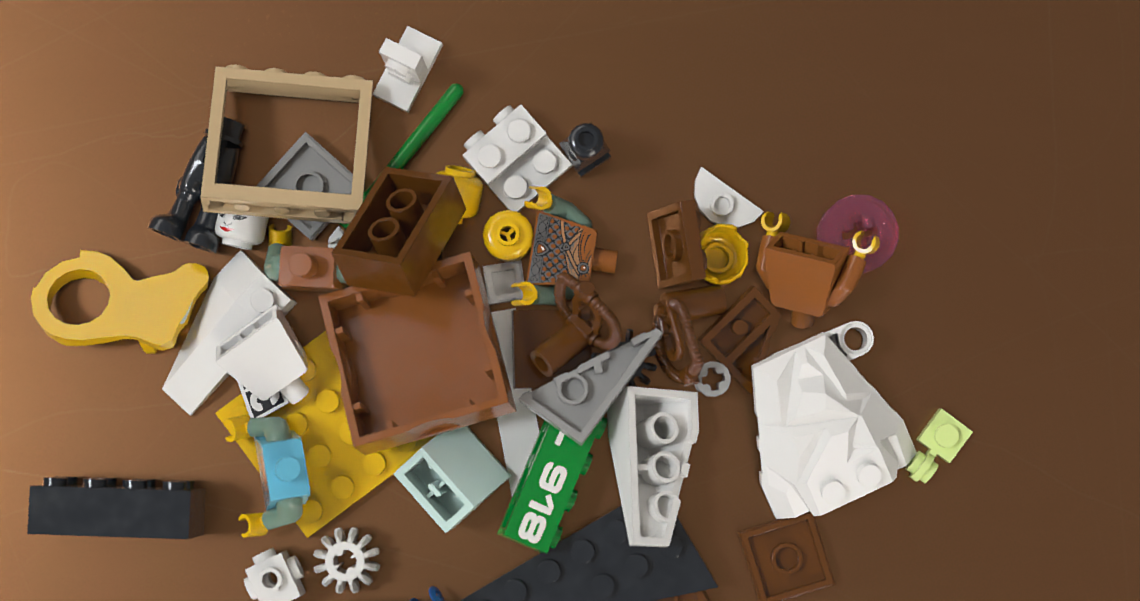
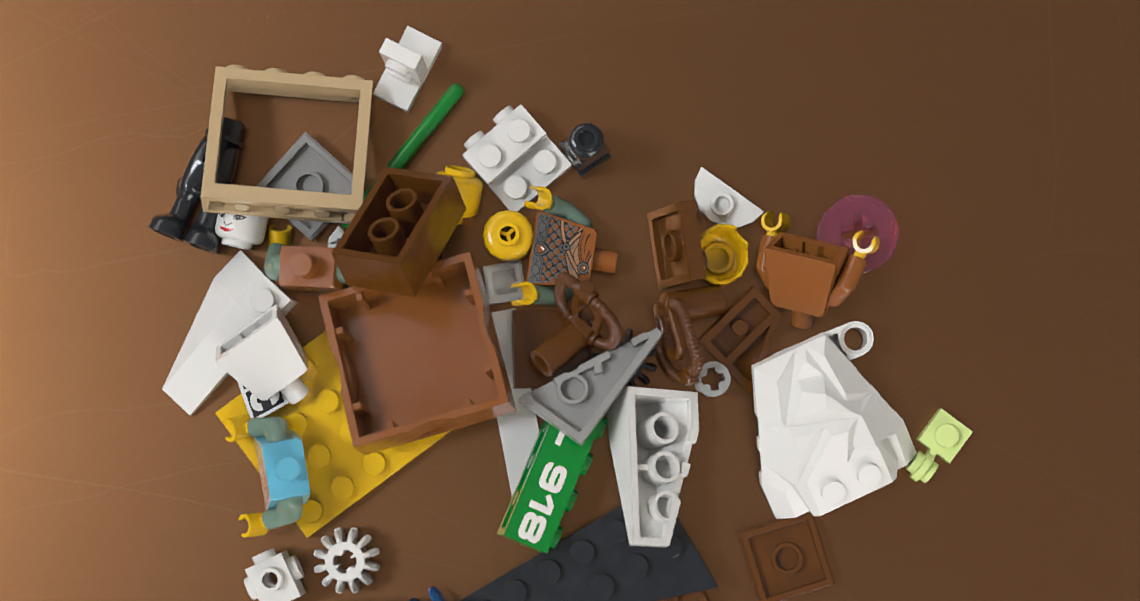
(115, 510): black brick -> none
(138, 310): yellow animal -> none
(452, 476): light aqua slope -> none

